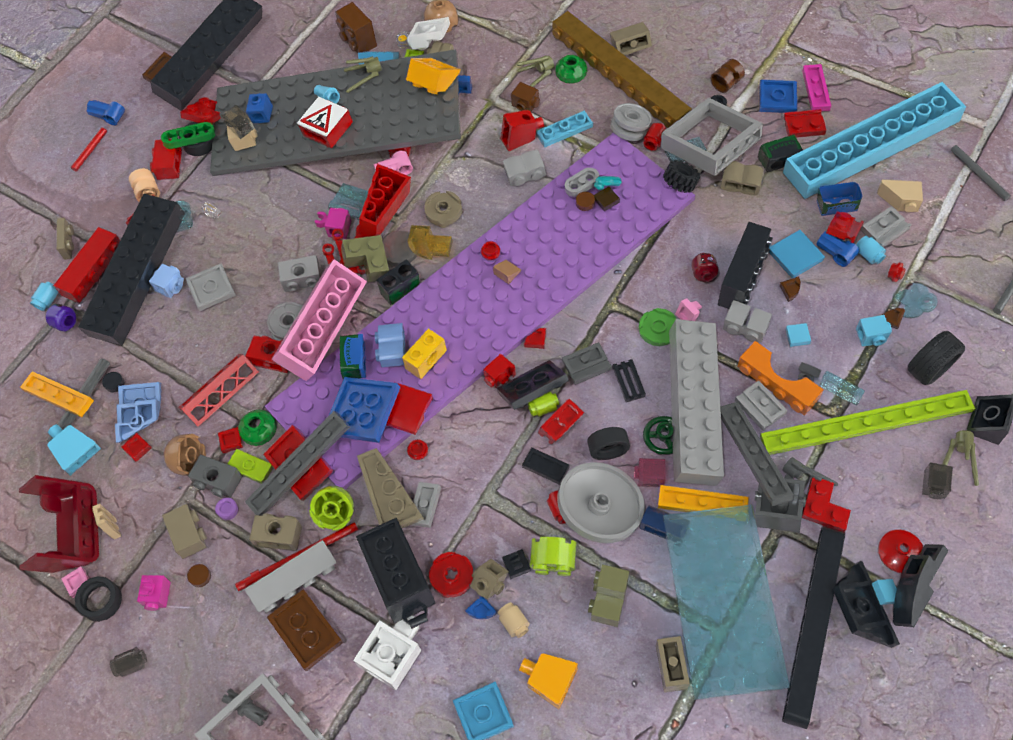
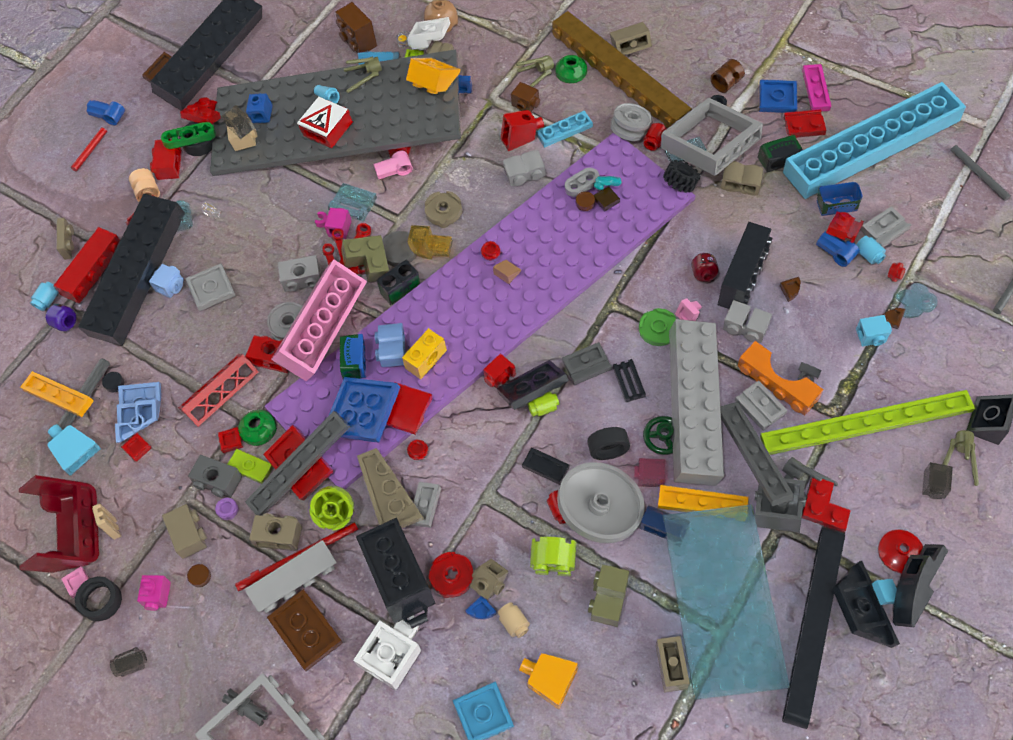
(183, 453): medium nougat cylinder -> none
(383, 200): red wedge -> none
(516, 564): black tile -> none
(536, 339): red tile -> none
(560, 421): red hinge -> none
(796, 254): dark azure tile -> none
(798, 334): medium azure tile -> none
(841, 388): clear light blue tile -> none
(902, 194): tan slope -> none
(936, 357): black tyre -> none

